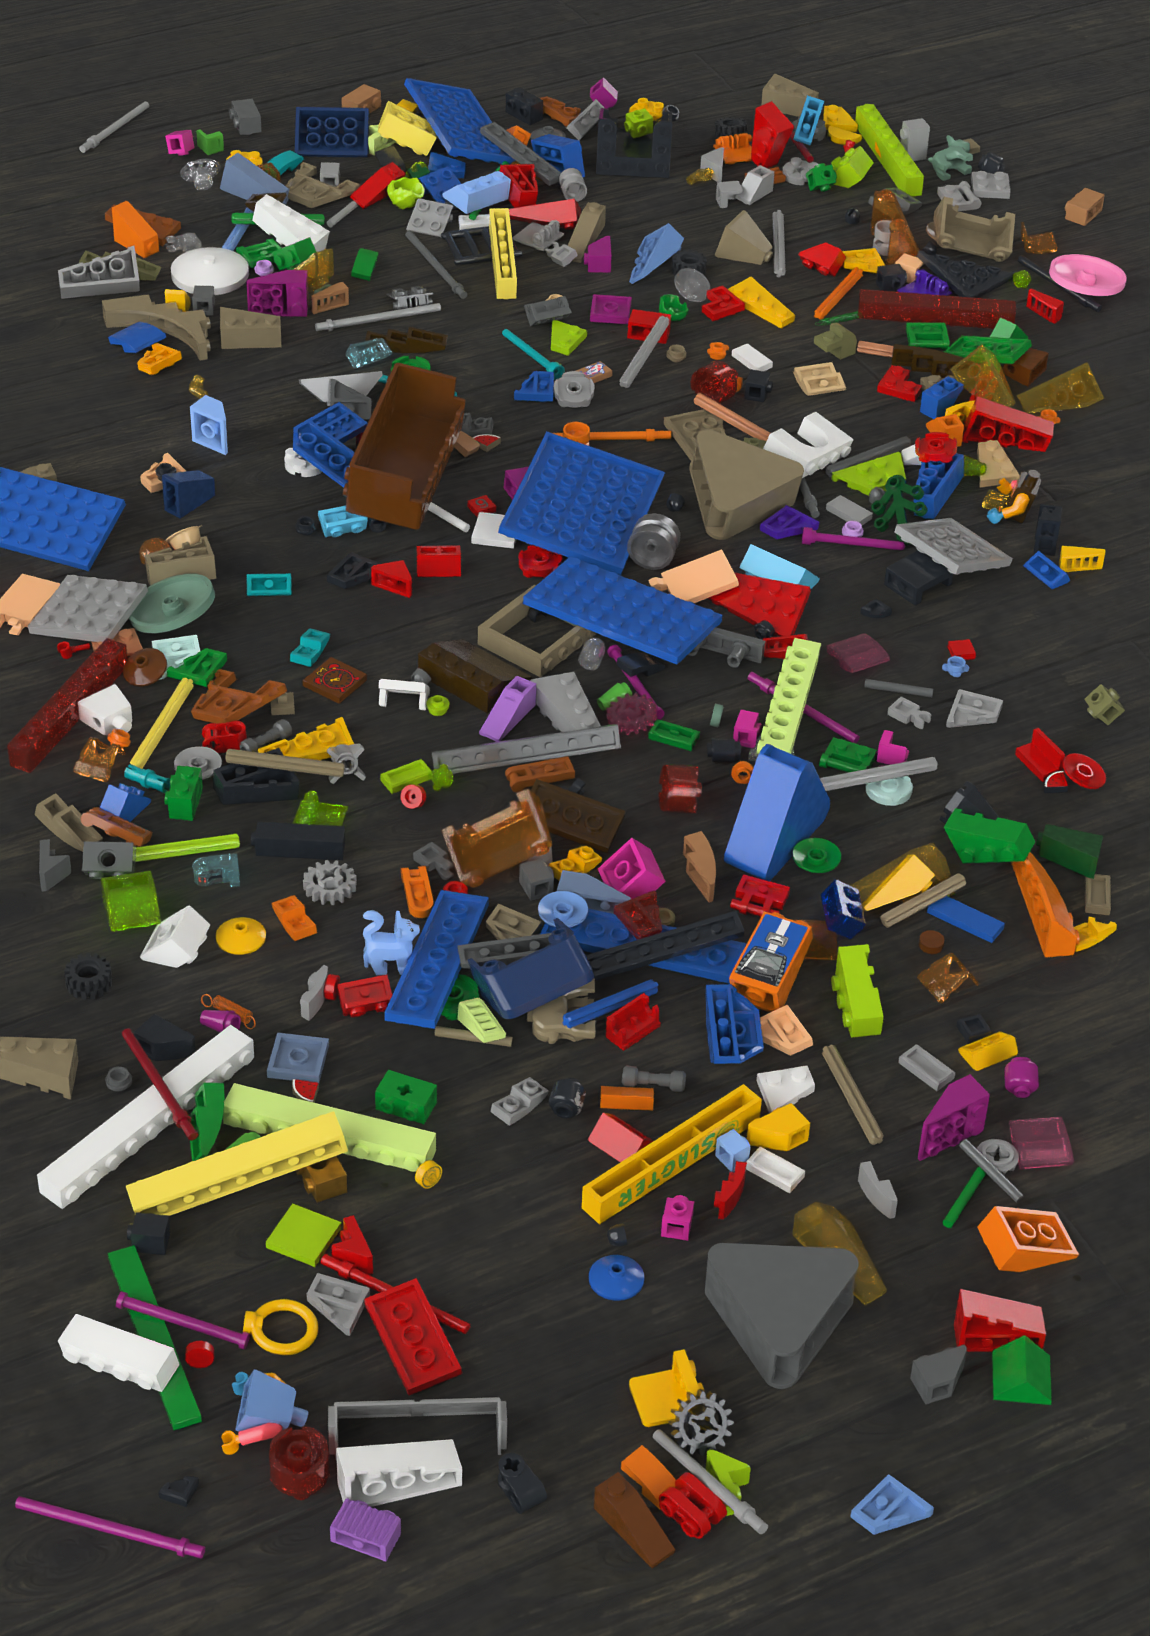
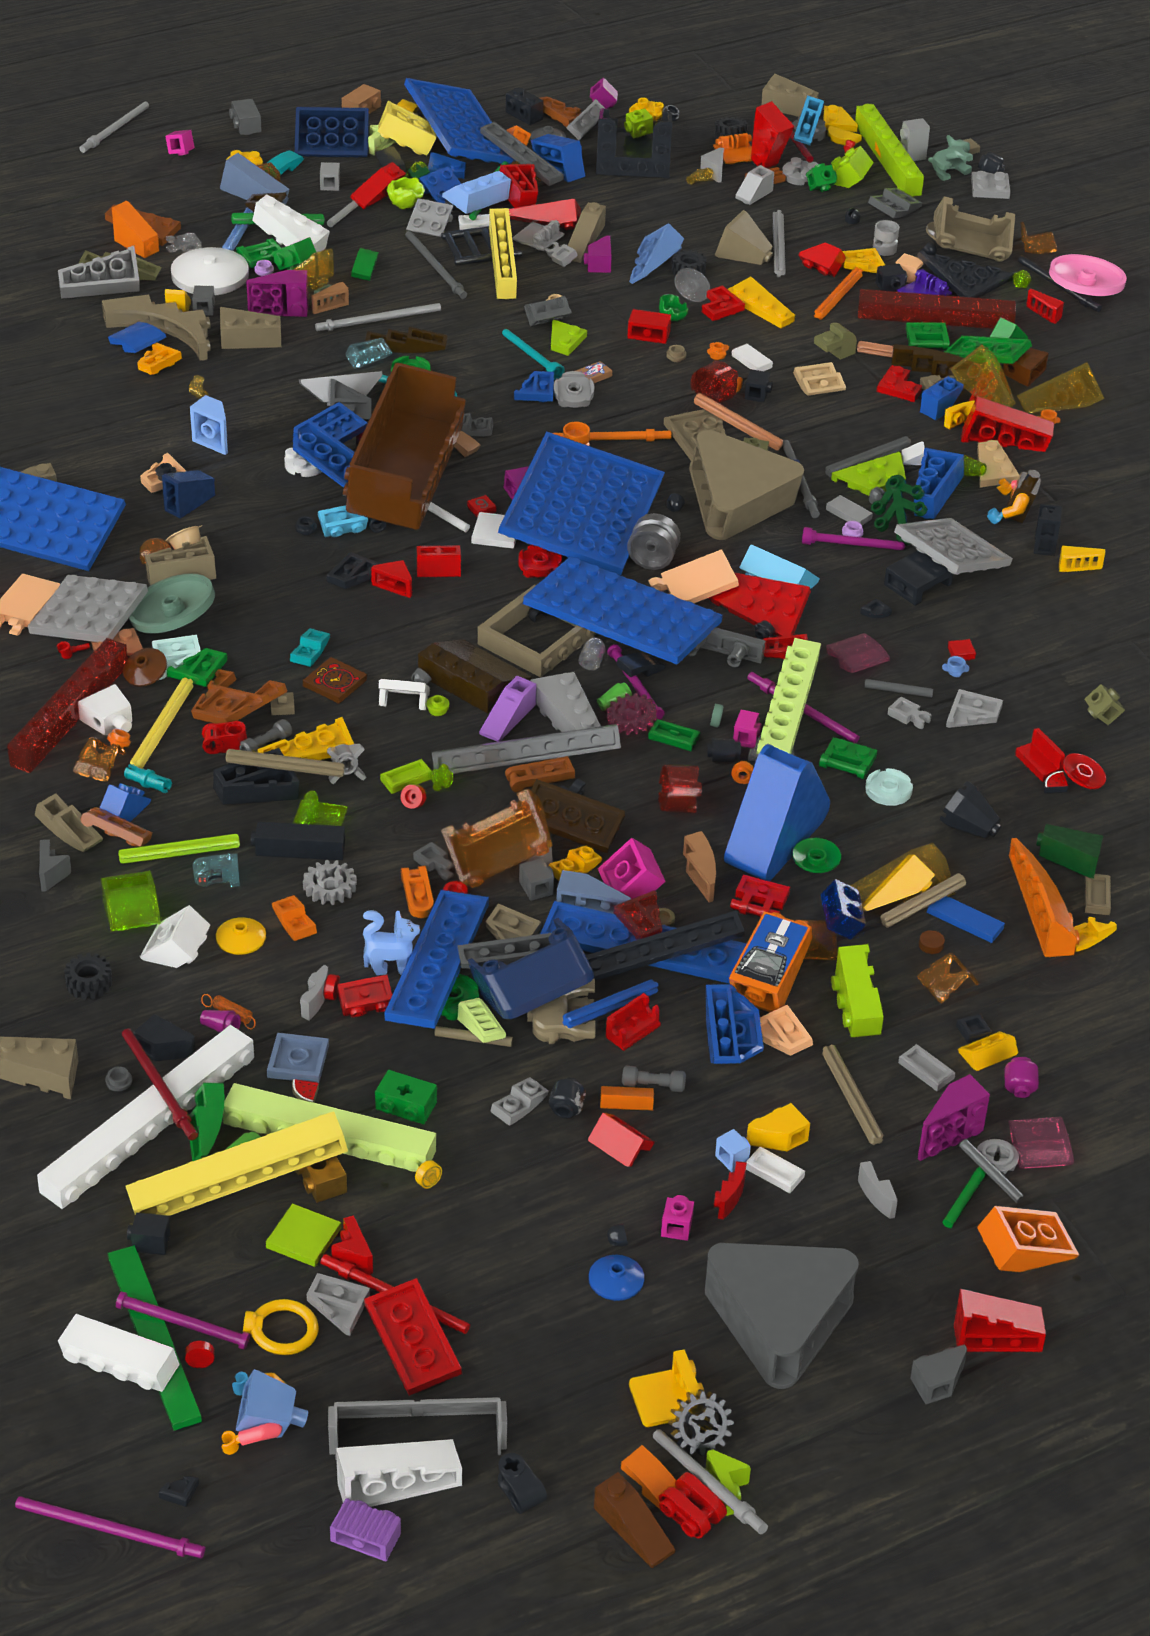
(96, 852): dark grey brick -> none
(184, 793): green brick -> none
(199, 757): light grey dish -> none
(202, 175): clear wheel -> none
(210, 143): bright green panel -> none
(269, 584): teal slope -> none
(299, 1462): clear red brick -> none
(314, 192): dark tan wing -> none
(403, 297): dark grey hinge -> none
(487, 441): tile -> none
(563, 905): medium blue dish -> none
(572, 184): light grey wheel -> none
(610, 309): magenta plate -> none
(644, 352): light grey axle -> none
(669, 1154): yellow brick -> none
(727, 191): light grey panel -> none
(785, 1086): white wing -> none
(787, 523): dark purple wing -> none
(827, 439): white arch -> none
(827, 1228): clear yellow wedge -> none
(842, 317): green piece -> none
(879, 773): light grey axle -> none
(890, 753): dark pink panel -> none
(890, 1507): medium blue wing -> none
(901, 237): clear orange windscreen -> none
(936, 447): red plate -> none
(947, 424): orange slope -> none
(955, 192): light grey plate -> none
(988, 840): green wedge -> none
(995, 500): clear yellow tile -> none
(1021, 1373): green slope -> none
(1046, 571): blue slope -> none
(1084, 206): medium nougat brick -> none

